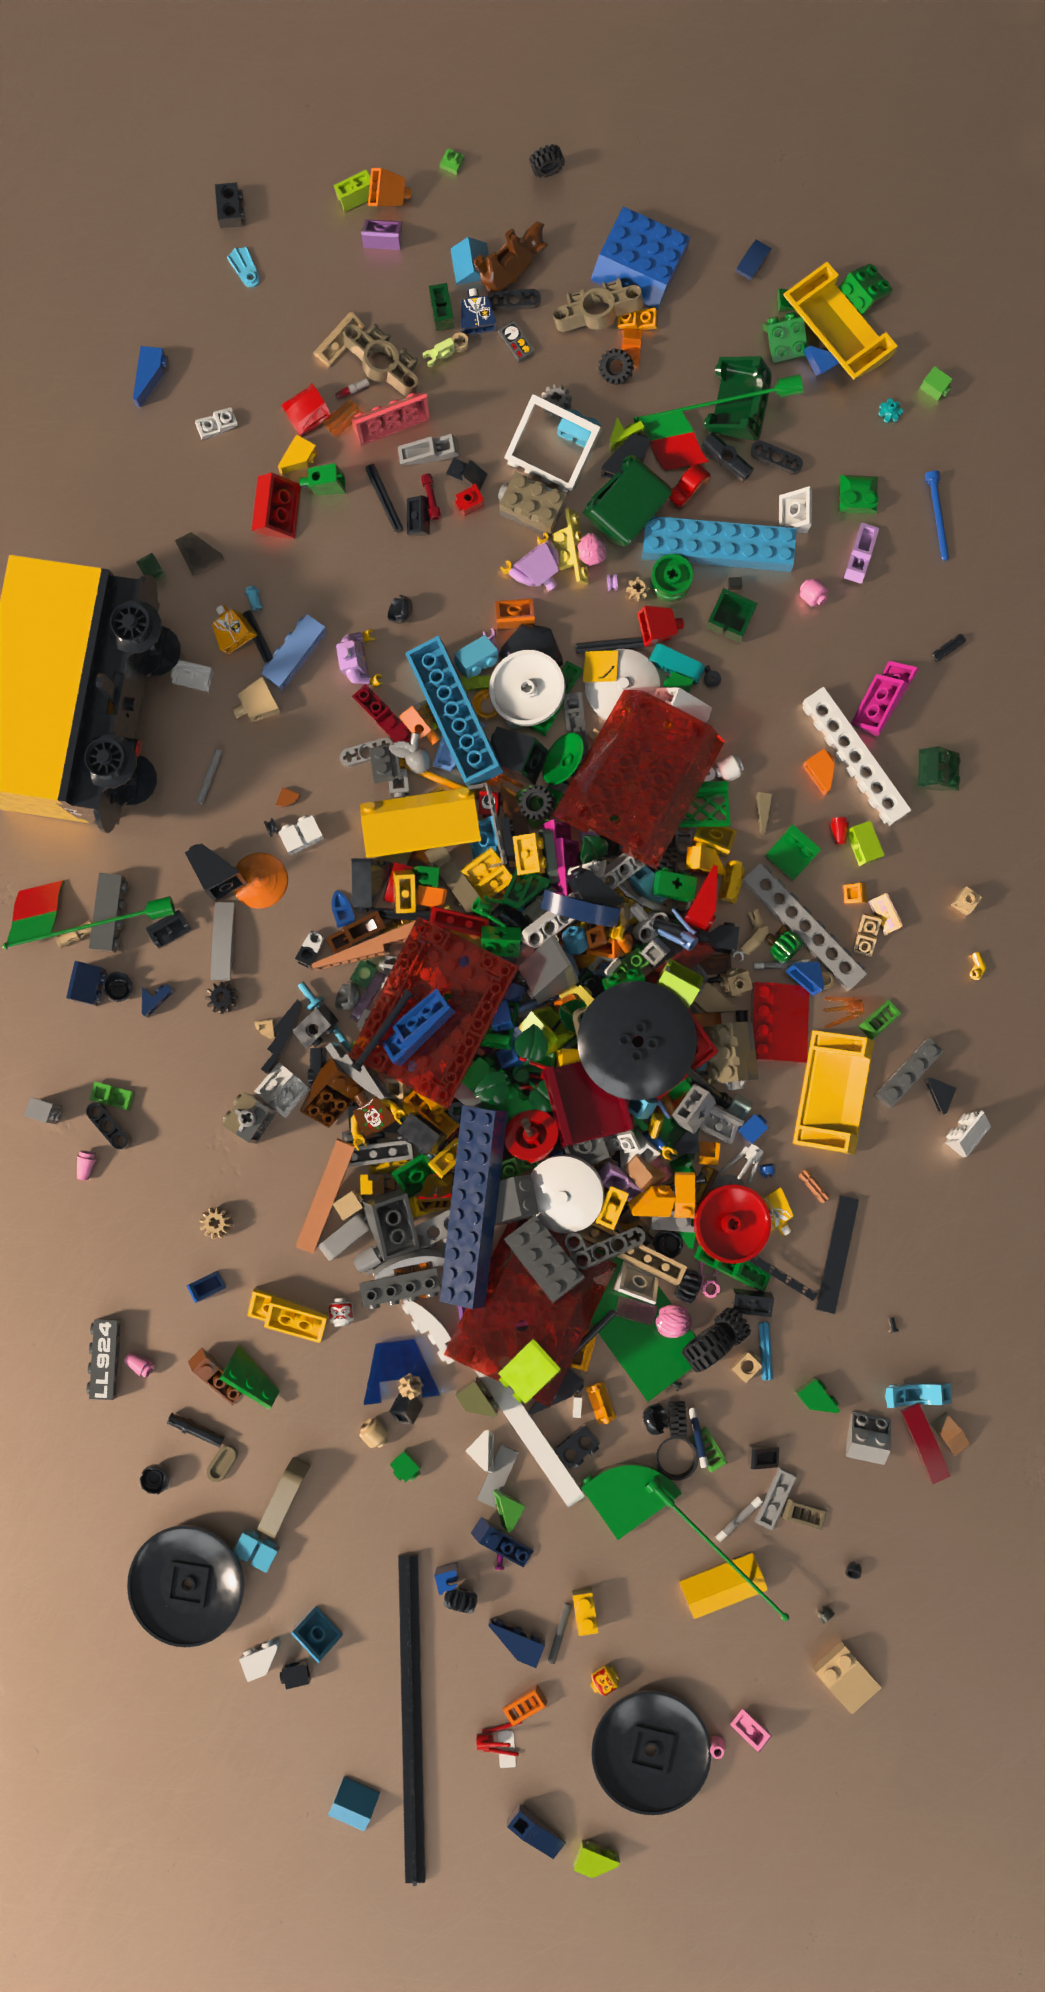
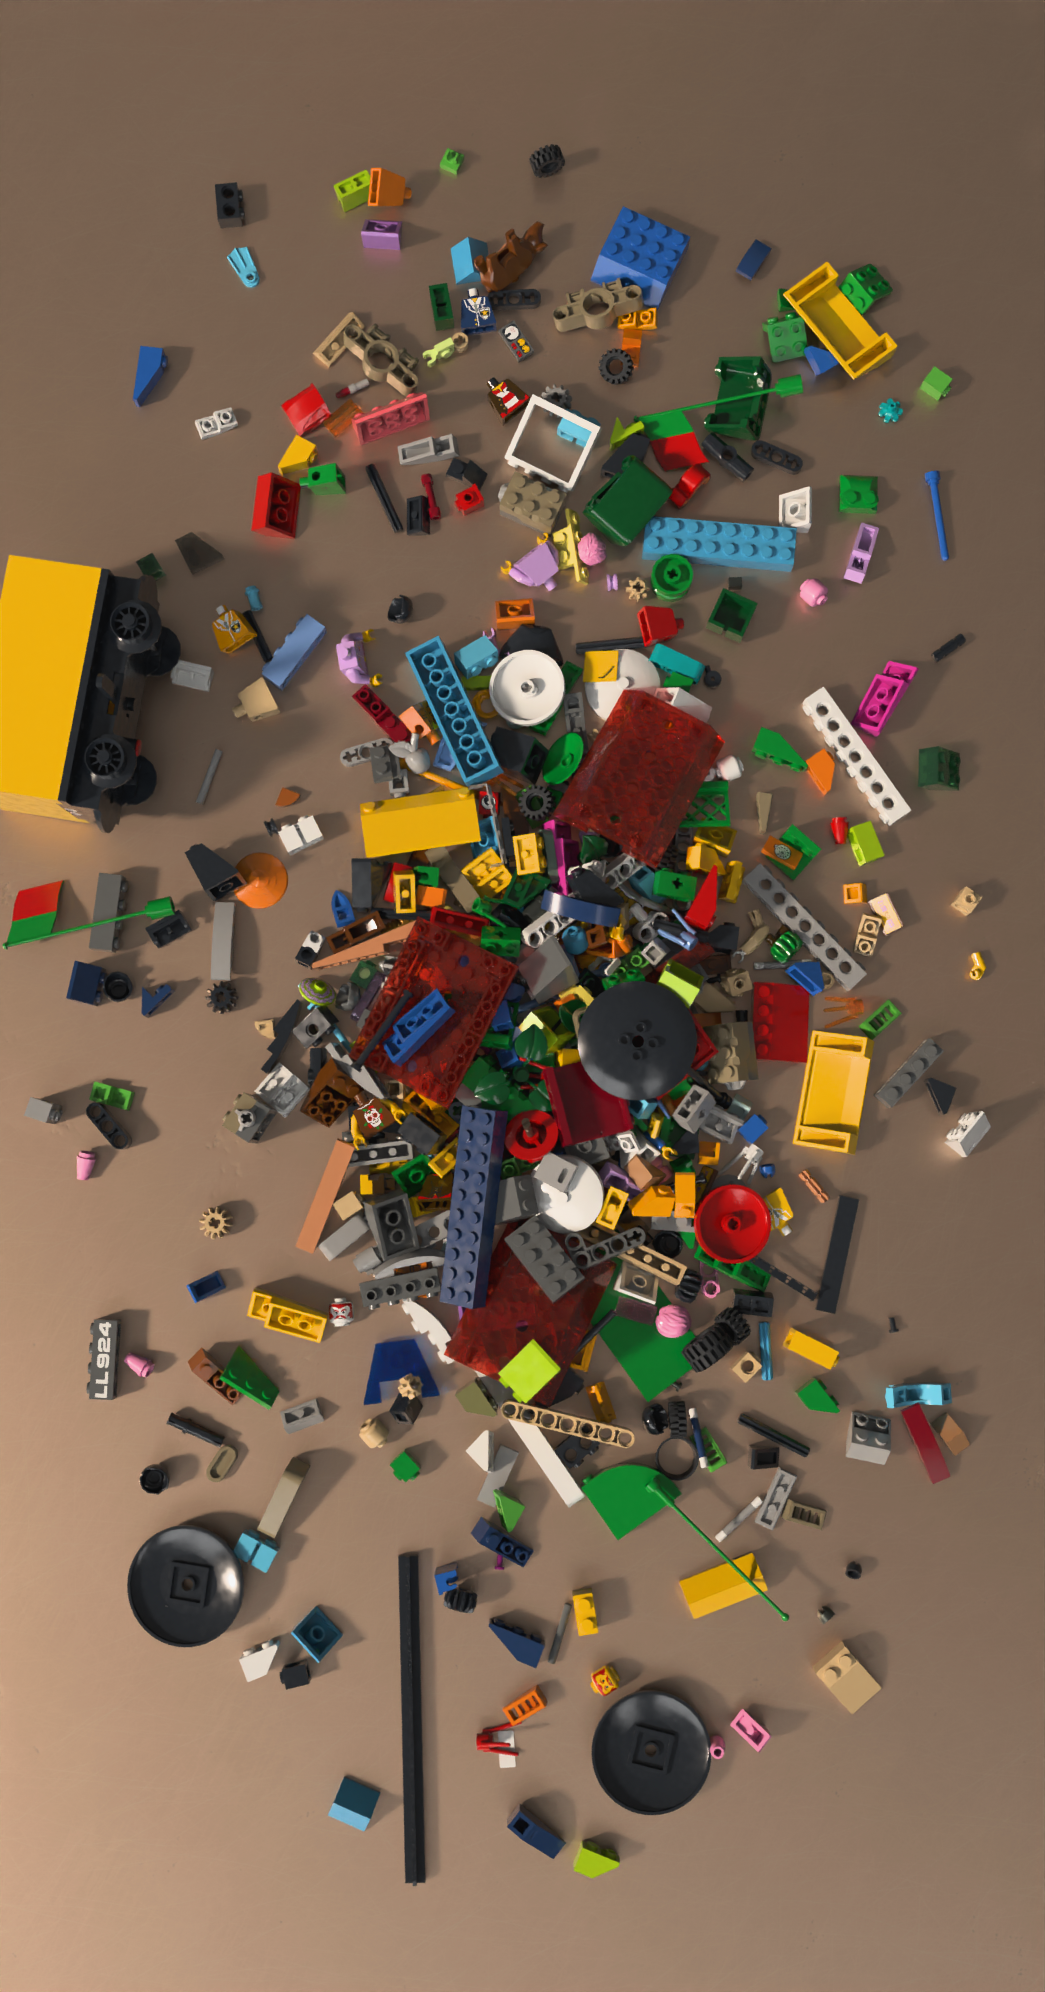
(67, 938): tan pin -> none
(302, 1416): none -> light grey slope
(317, 991): none -> dish
(506, 399): none -> torso
(551, 1170): none -> light grey piece
(577, 1405): white tile -> none
(577, 1420): none -> tan beam
(773, 1435): none -> black axle
(775, 747): none -> green slope
(782, 852): none -> orange slope
(811, 1349): none -> yellow window

